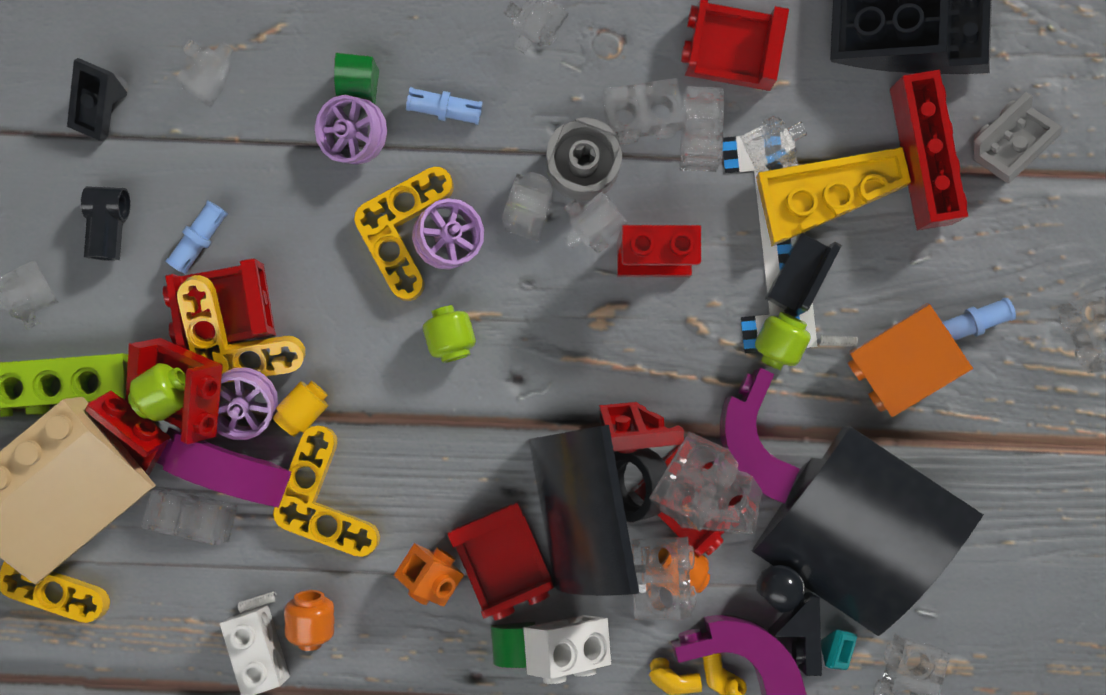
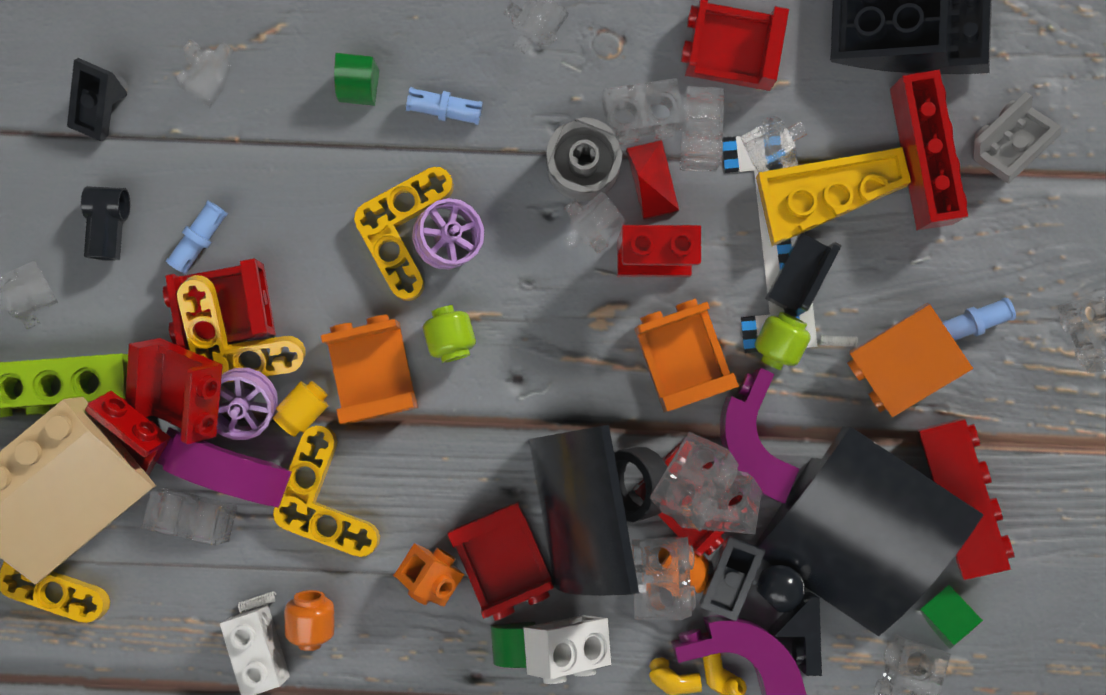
(158, 392): lime head -> none
(350, 129): lavender wheel -> none
(370, 369): none -> orange panel
(528, 206): clear brick -> none
(637, 428): red wing -> none
(652, 179): none -> red slope
(684, 355): none -> orange panel
(731, 577): none -> black slope
(838, 649): teal slope -> none
(950, 616): none -> green brick
(956, 468): none -> red brick

